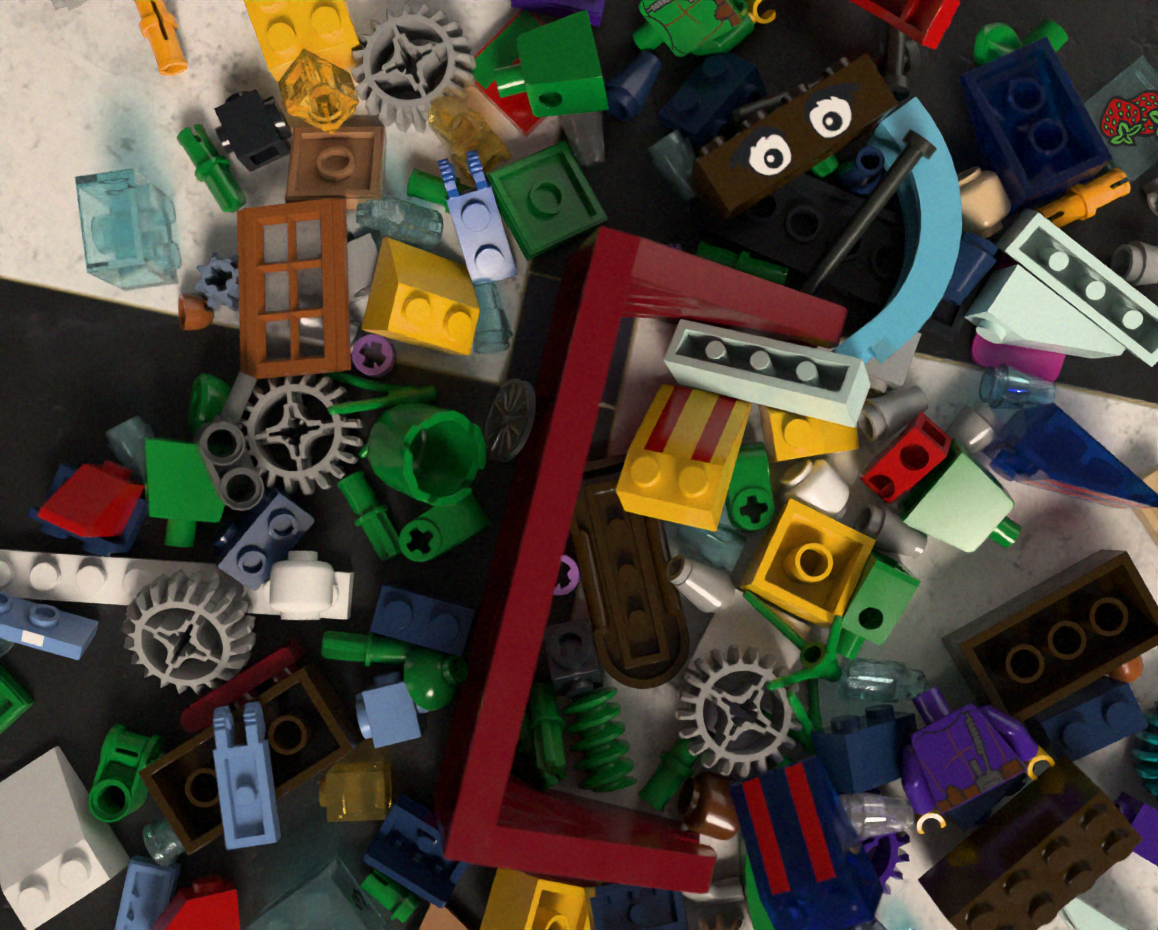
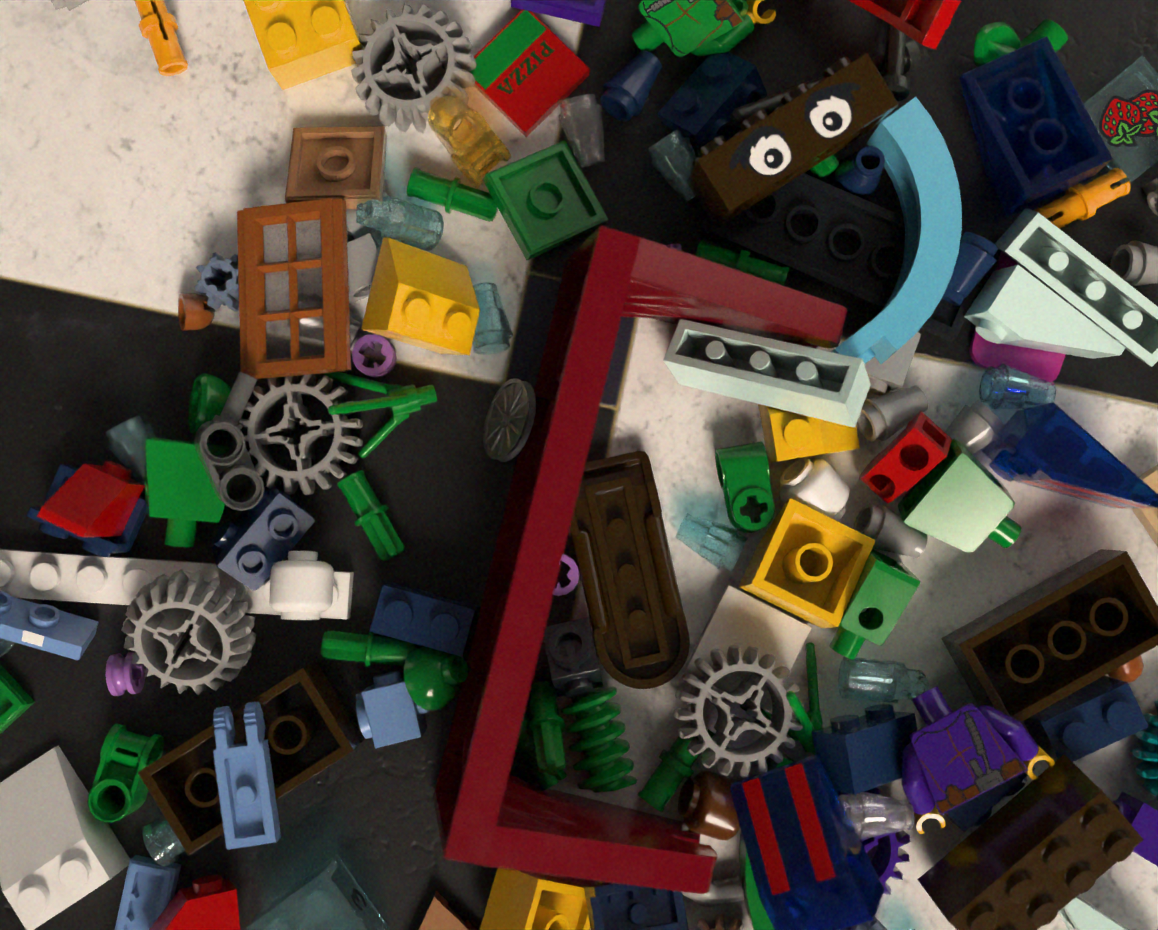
(123, 675): none -> medium lavender bush
(127, 230): clear light blue brick -> none
(212, 168): green axle -> none
(241, 689): dark red hinge -> none
(253, 129): black brick -> none
(318, 92): clear yellow brick -> none
(357, 791): clear yellow brick -> none
(391, 895): green pin -> none
(412, 852): dark blue bracket -> none
(426, 452): green cylinder -> none
(450, 528): green piece -> none
(478, 224): hinge -> none
(557, 69): green torso -> none
(684, 456): yellow slope -> none
(702, 584): light grey cone -> none
(818, 659): green plant -> none
(915, 149): pearl dark grey bar -> none
(982, 201): tan head -> none

